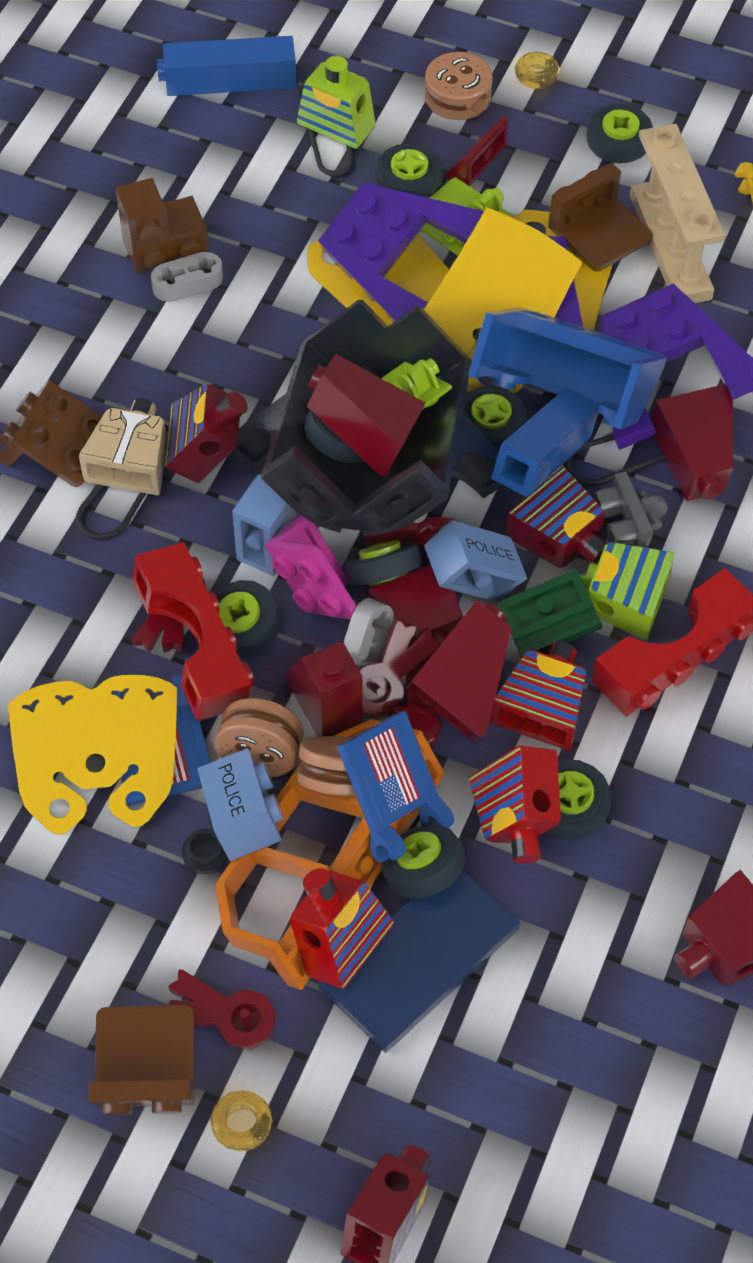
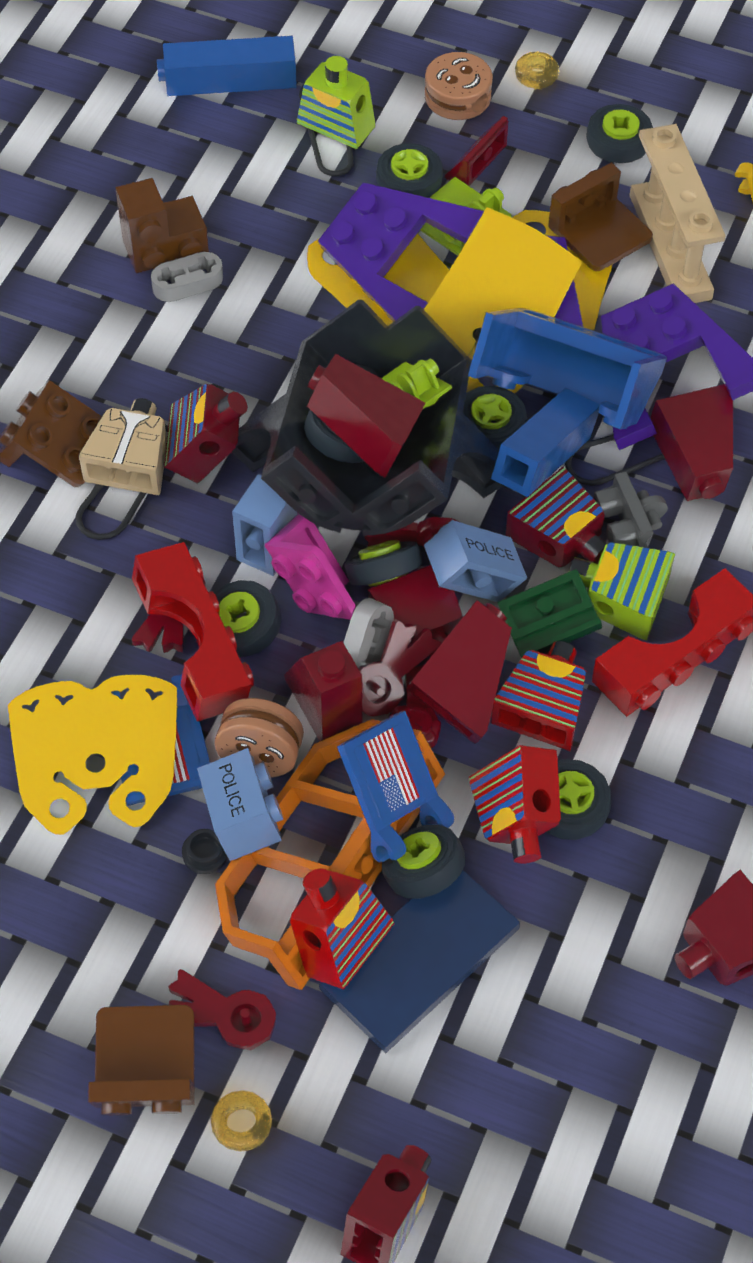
(322, 766): nougat head -> none

